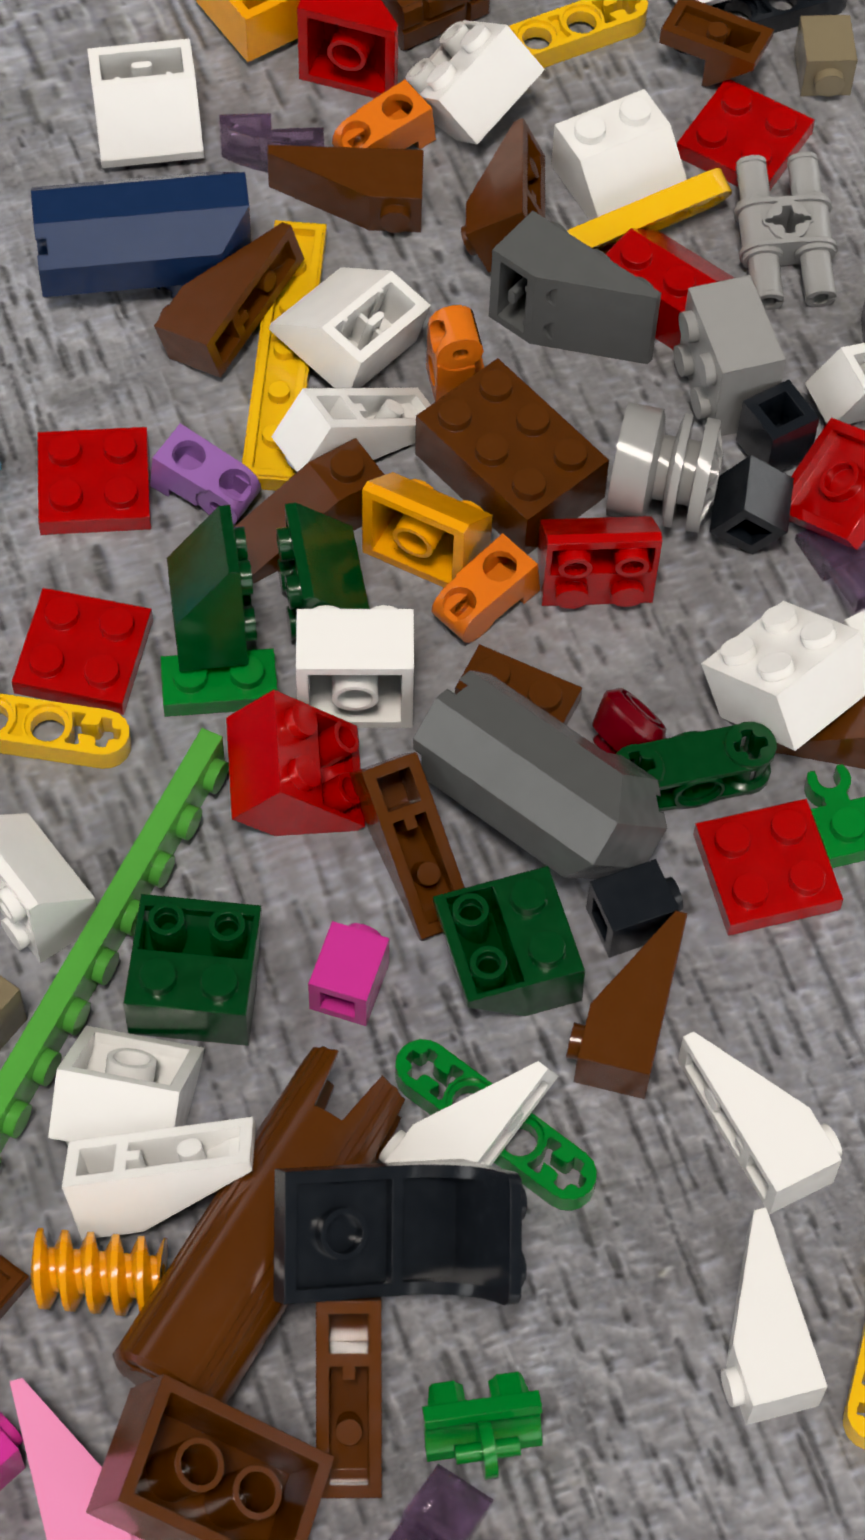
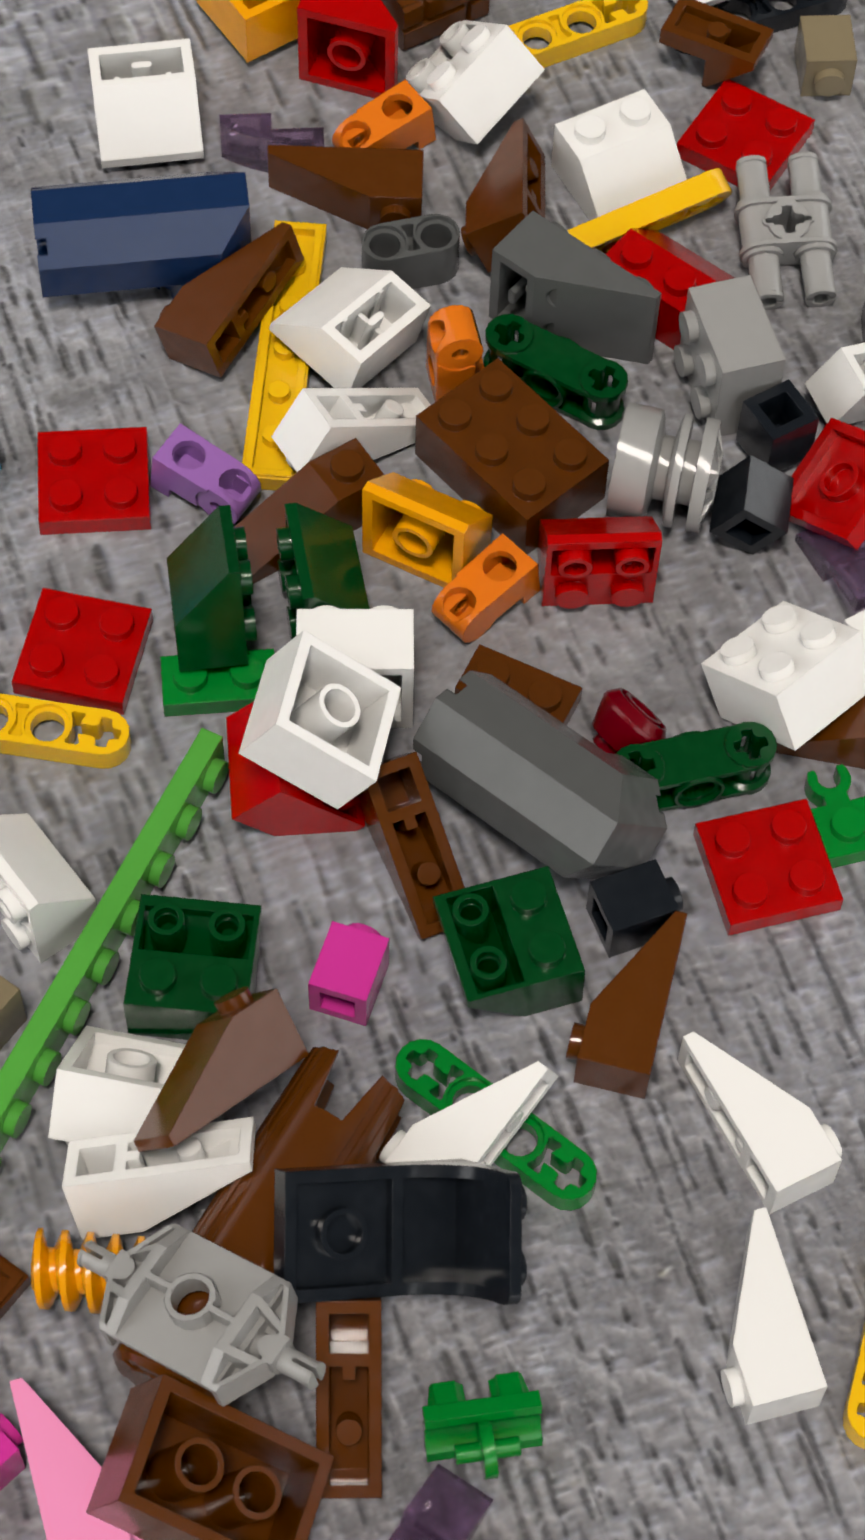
(223, 1064): none -> reddish brown slope
(226, 1346): none -> light grey plate
(320, 720): none -> white brick
(415, 248): none -> dark grey beam
(559, 371): none -> dark green piece

